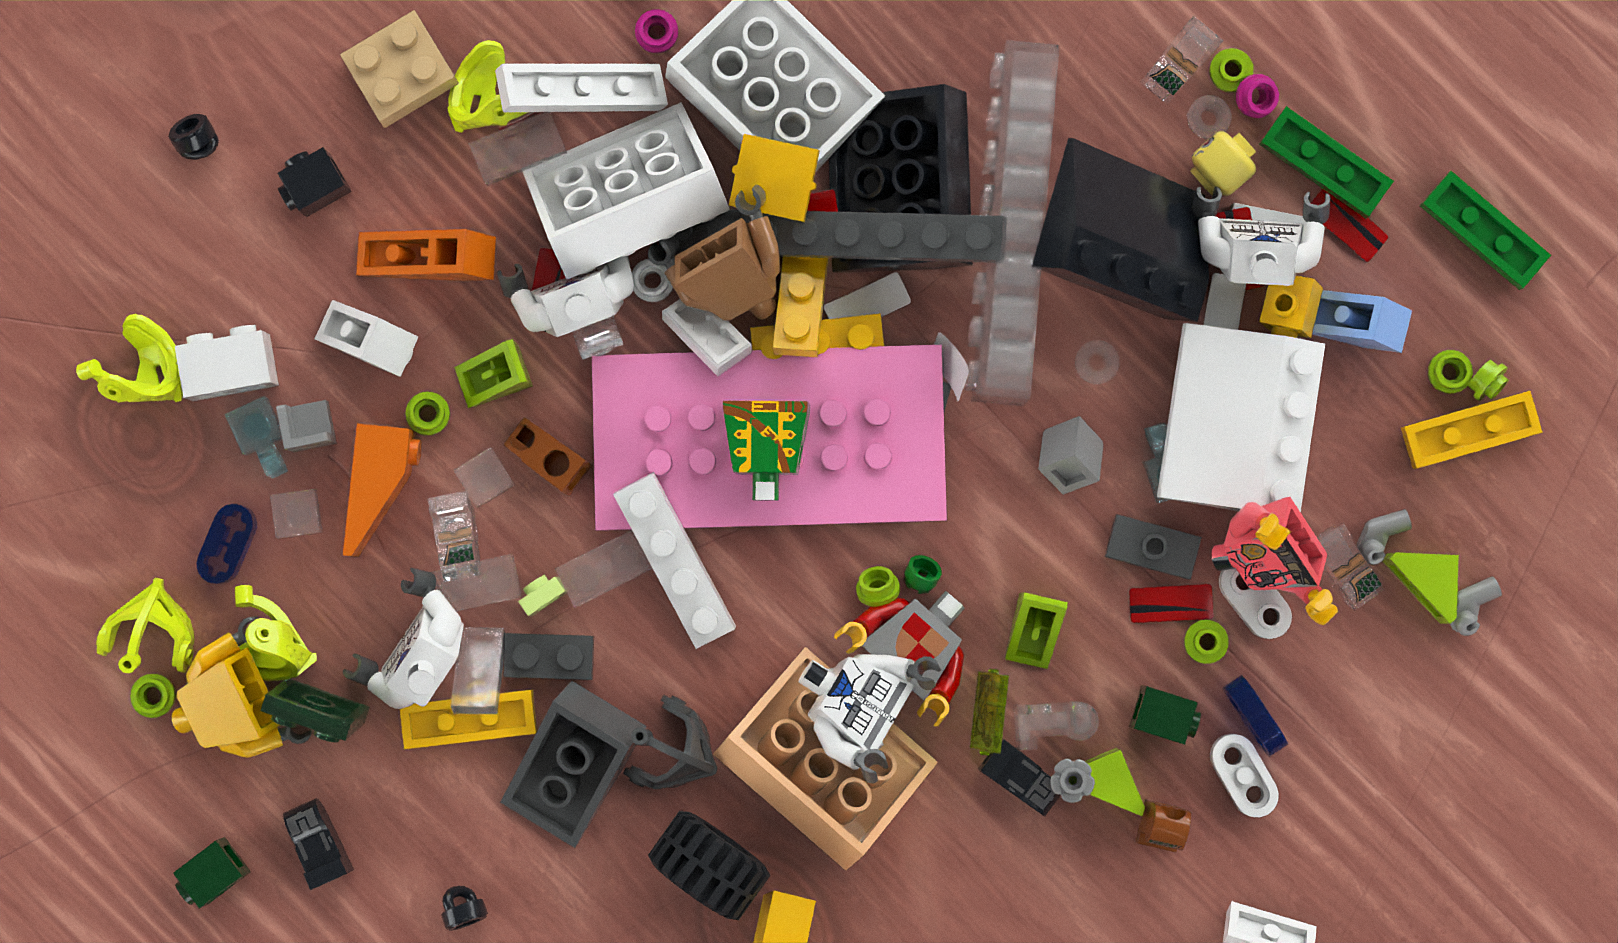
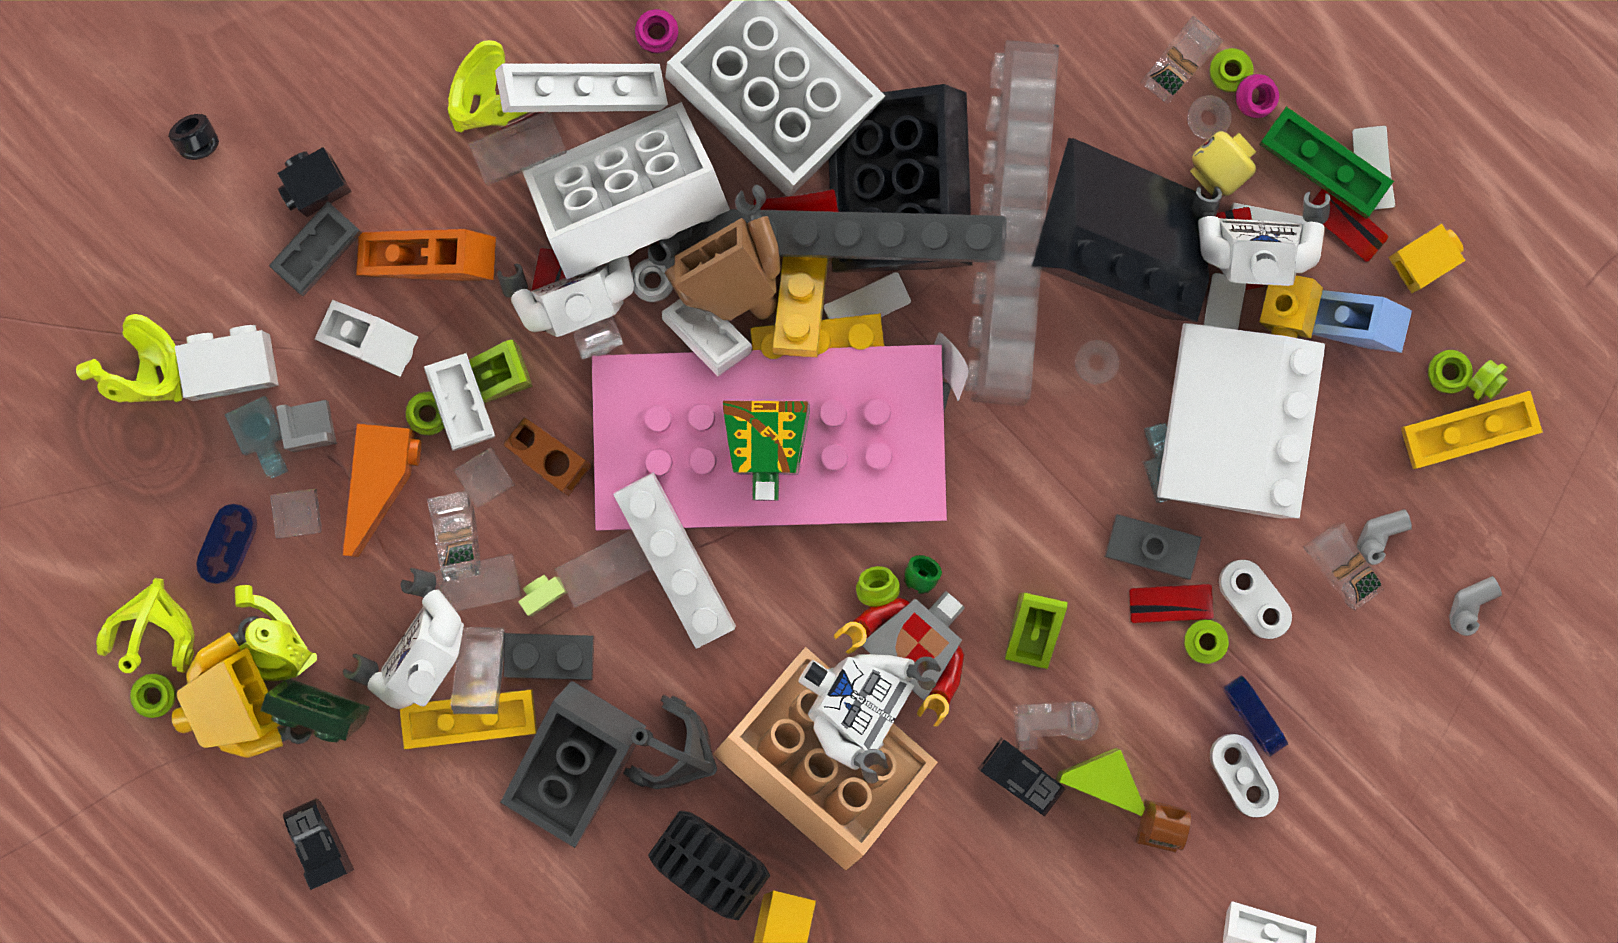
(210, 873): dark green brick -> none
(315, 249): none -> dark grey plate
(399, 69): tan plate -> none
(459, 402): none -> white plate
(464, 914): black tile -> none
(781, 170): yellow piece -> none
(989, 712): clear neon green piece -> none
(1061, 785): light grey plate -> none
(1071, 455): light grey panel -> none
(1165, 715): dark green brick -> none
(1277, 551): torso -> none
(1372, 146): none -> white sticker
(1428, 257): none -> yellow brick
(1430, 579): lime slope -> none
(1485, 230): green plate -> none

